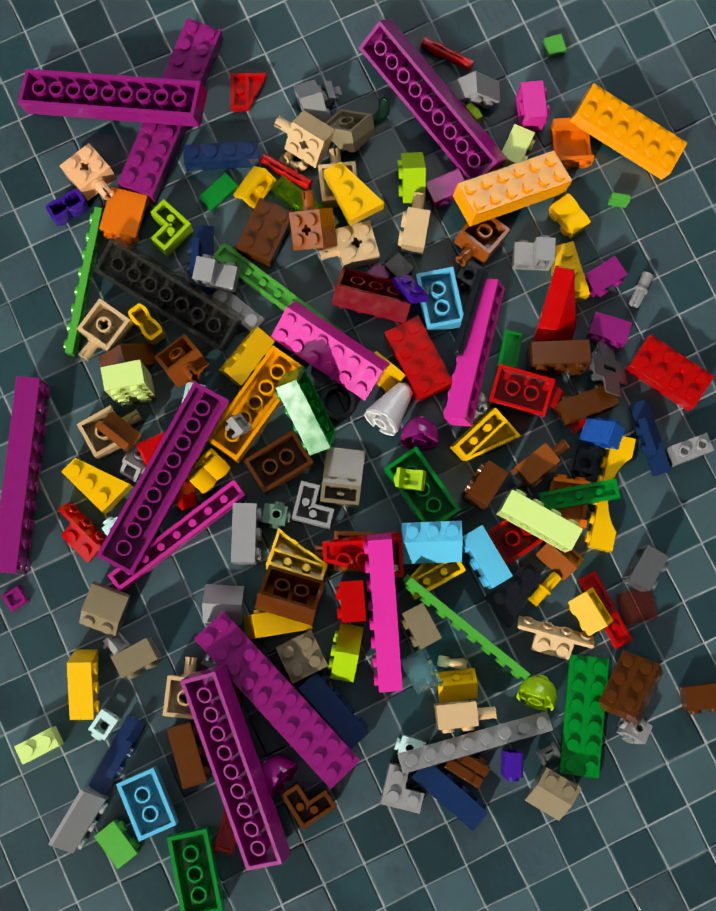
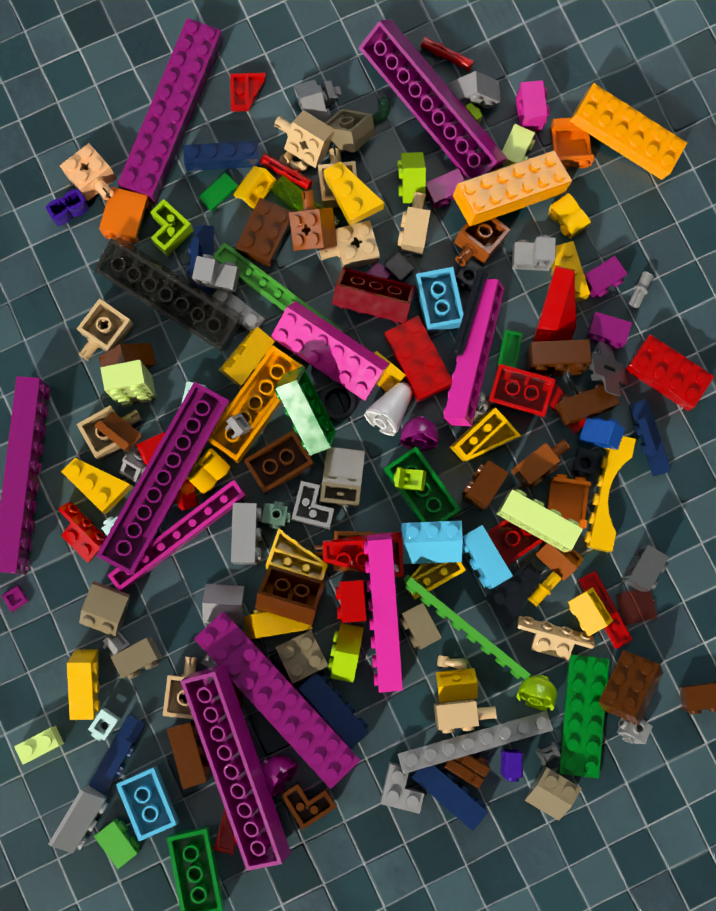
(82, 290): bright green plate -> none
(113, 97): magenta brick -> none
(143, 320): yellow brick -> none
(182, 361): dark orange brick -> none
(401, 744): light aqua brick -> none
(410, 289): dark purple plate -> none
(421, 671): clear light blue brick -> none
(554, 45): bright green tile -> none
(580, 495): green plate -> none
(619, 200): bright green tile -> none
(689, 449): light grey brick -> none

